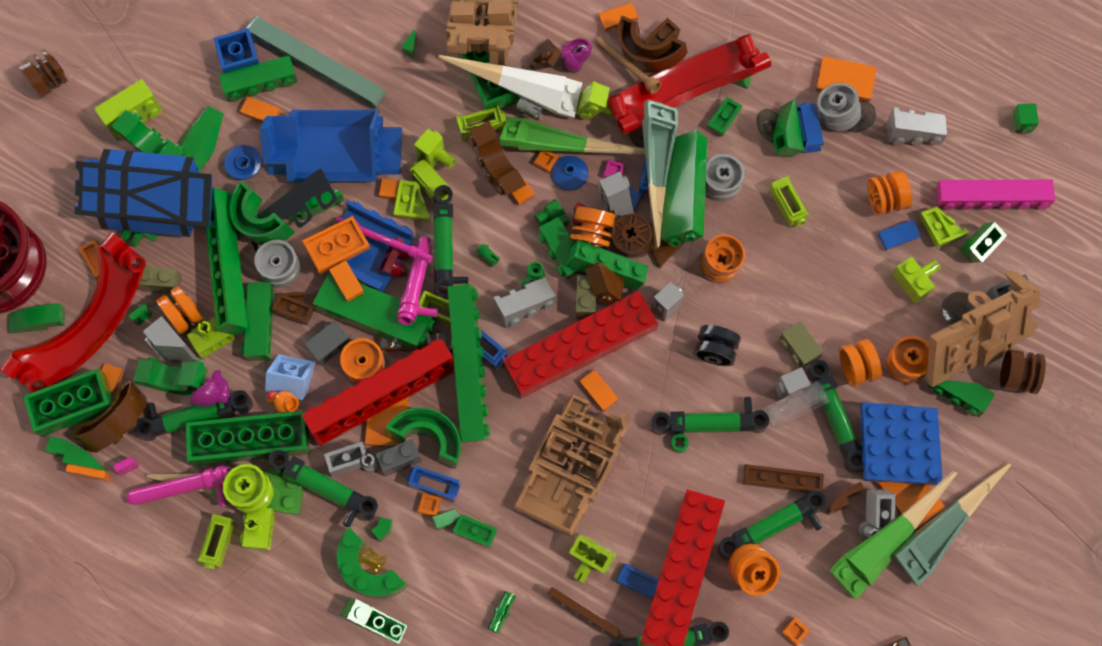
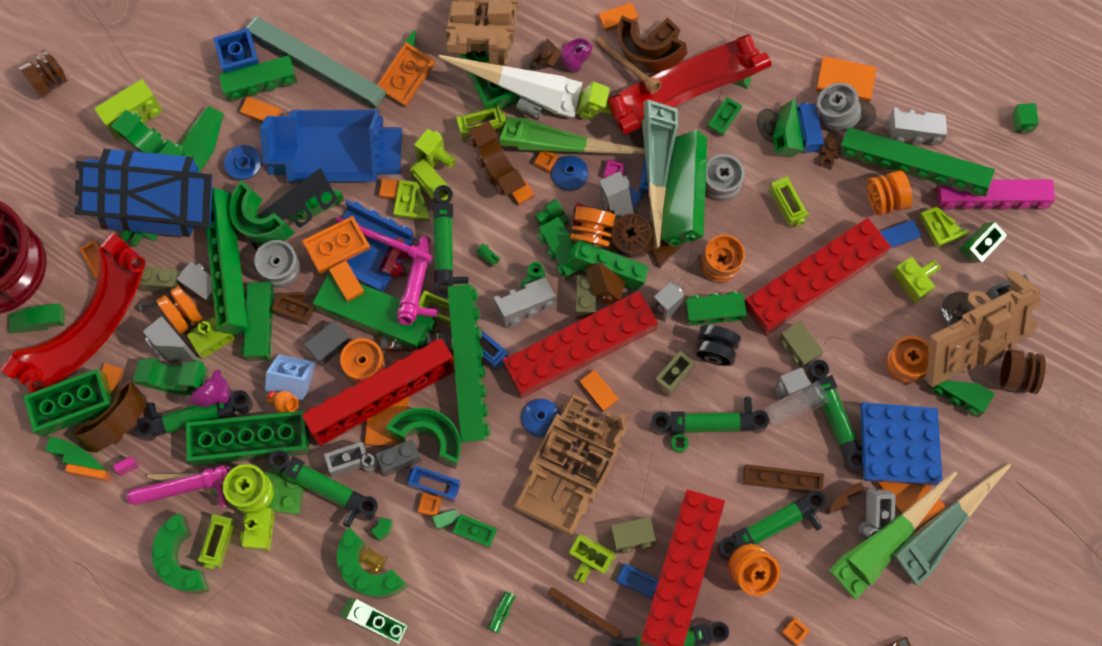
(140, 315): green tile -> none
(166, 561): none -> green brick
(197, 281): none -> light grey brick
(406, 74): none -> orange tile
(532, 423): none -> blue dish
(633, 535): none -> olive brick
(674, 373): none -> olive brick
(715, 308): none -> green brick
(816, 276): none -> red brick
(830, 150): none -> reddish brown plate
(860, 363): orange wheel -> none
(917, 162): none -> green brick

